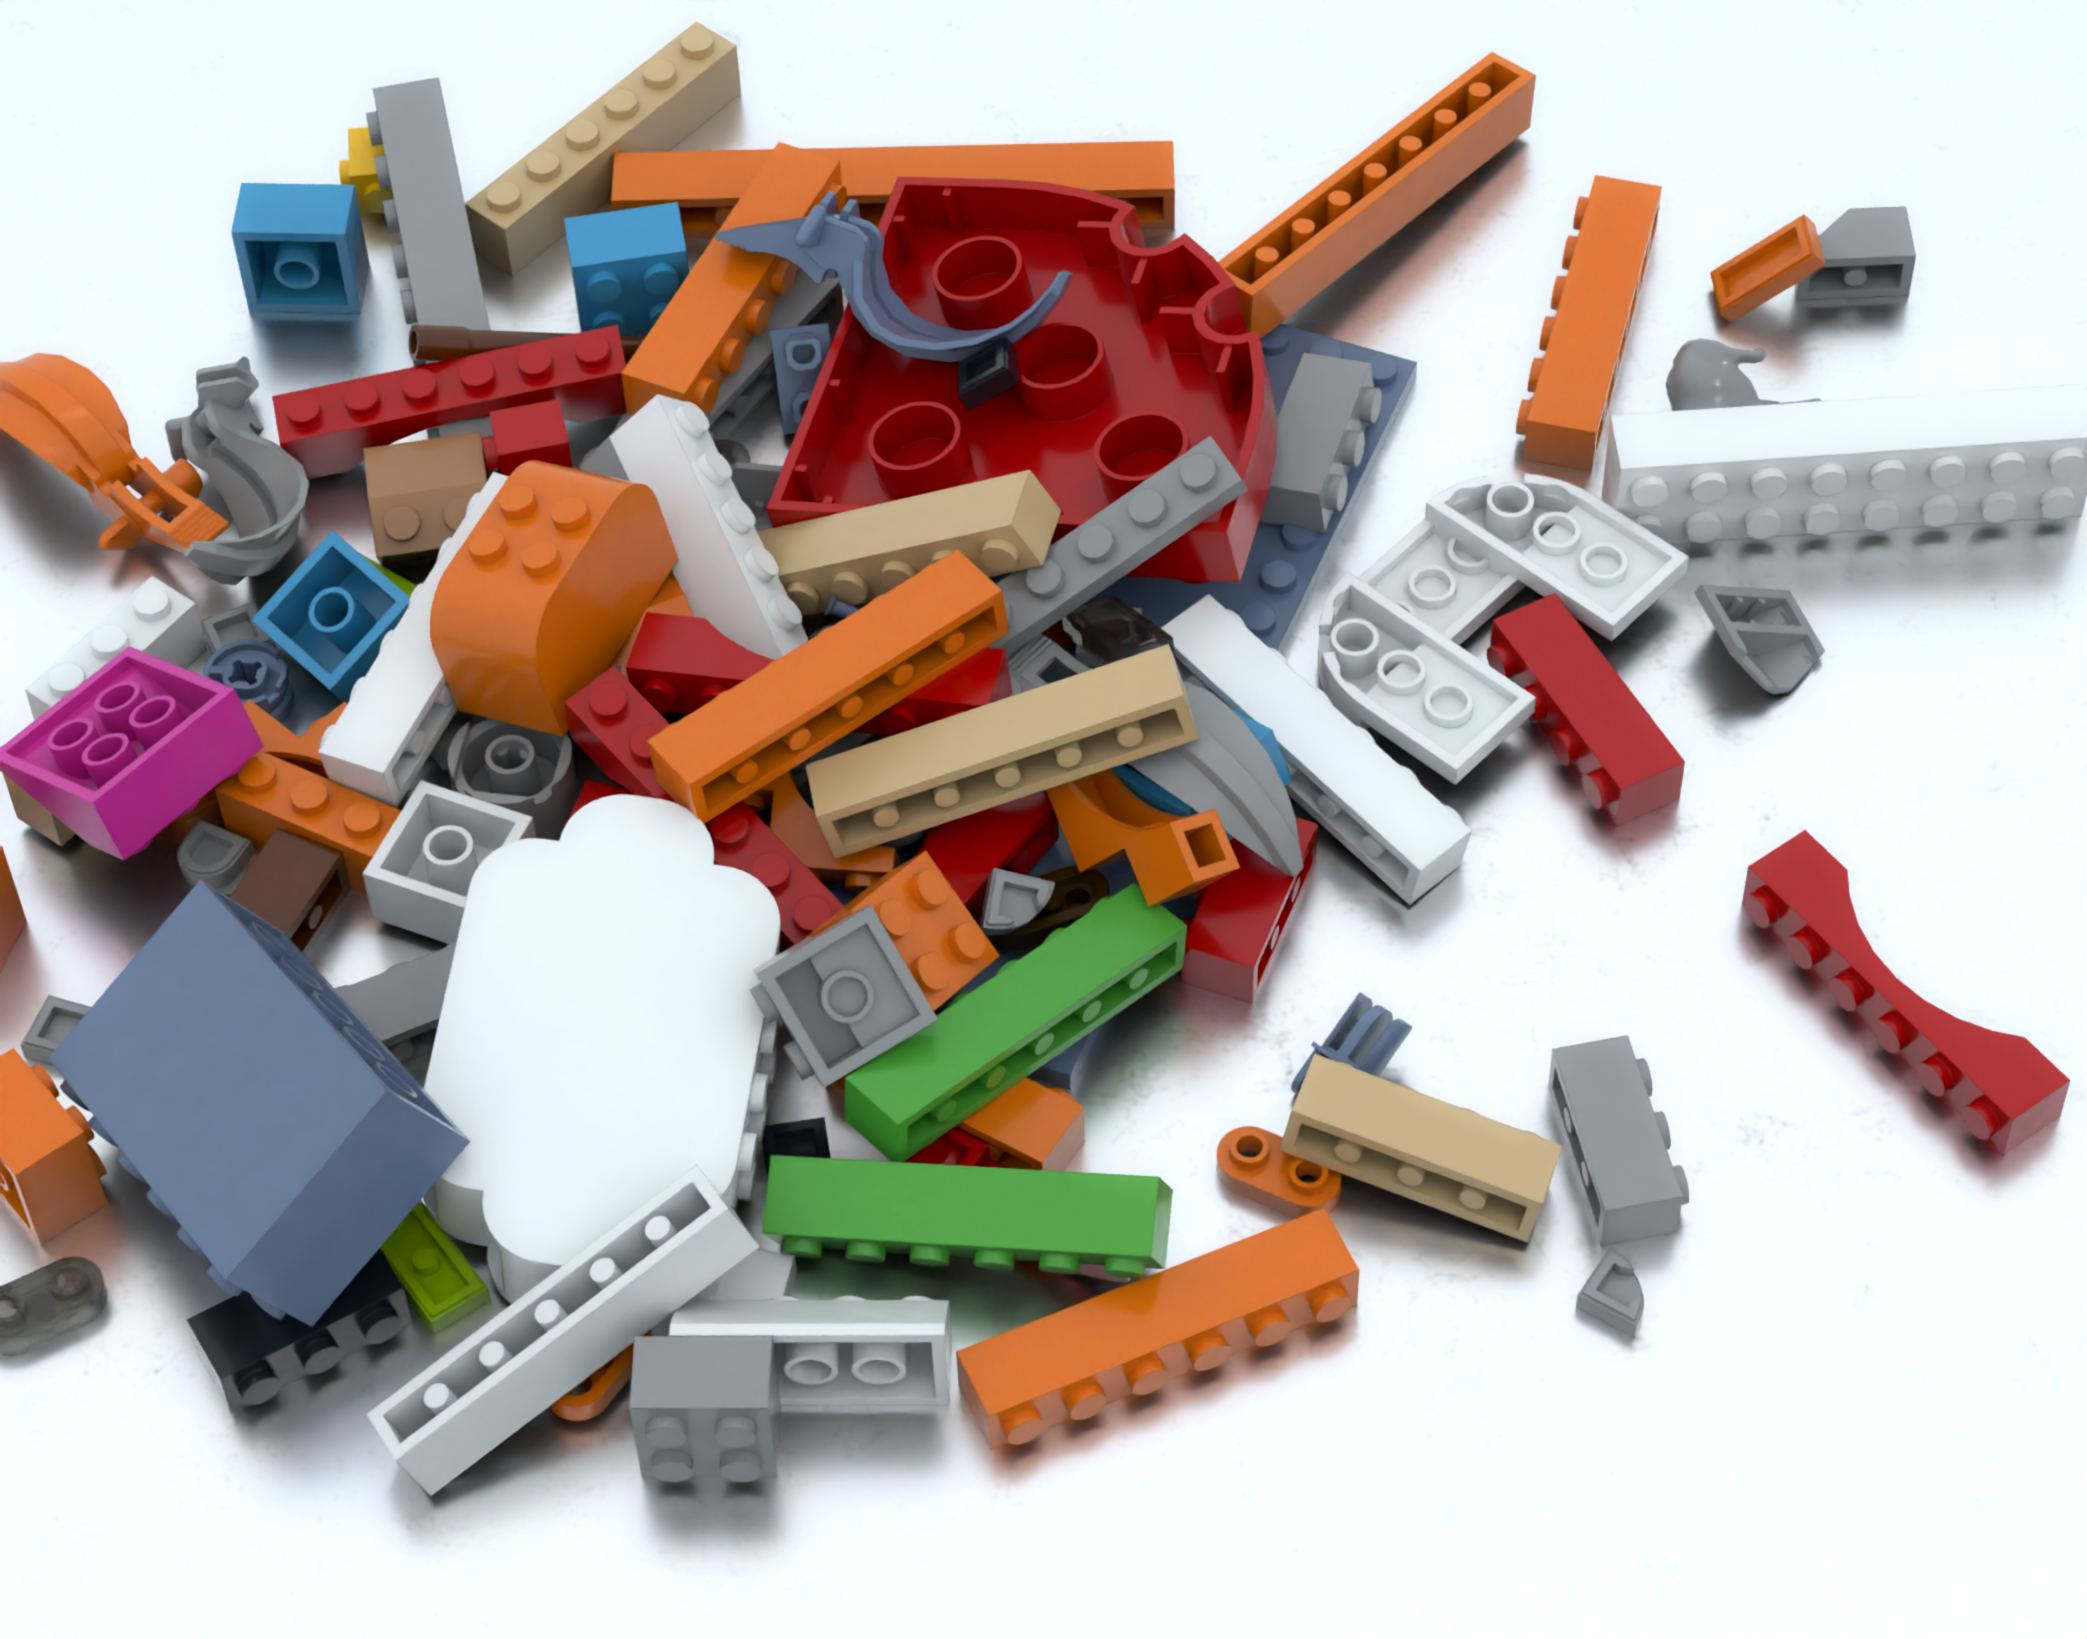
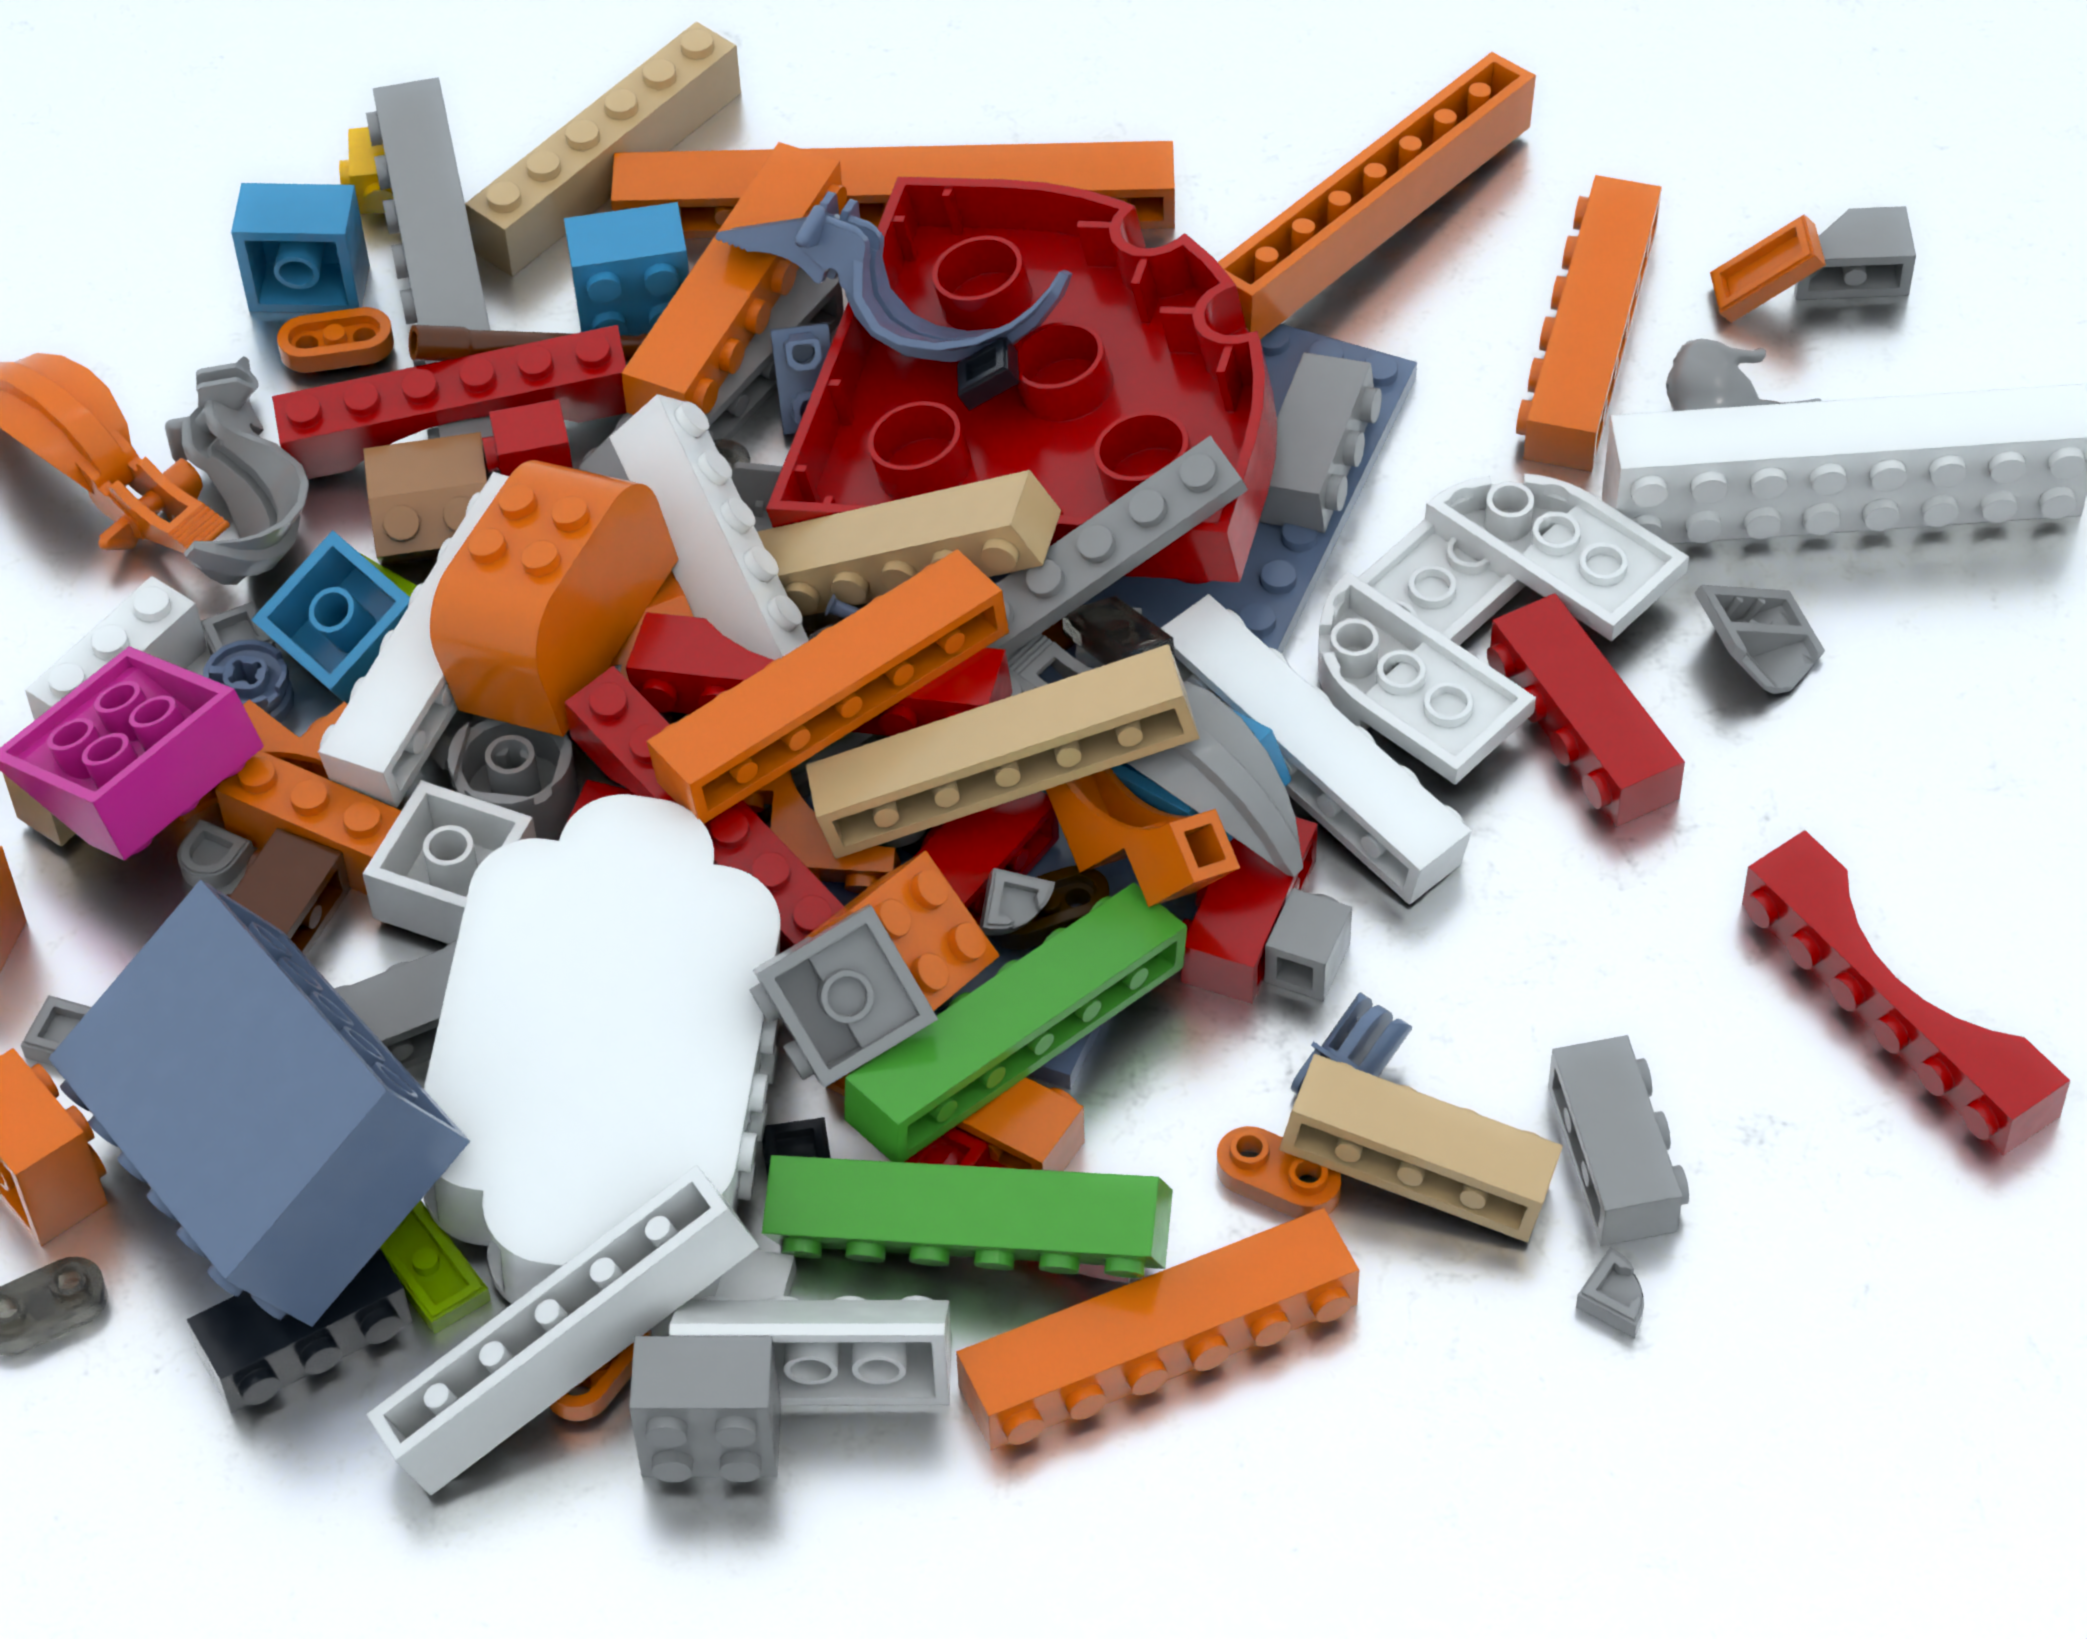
(335, 339): none -> orange plate
(1308, 944): none -> light grey brick

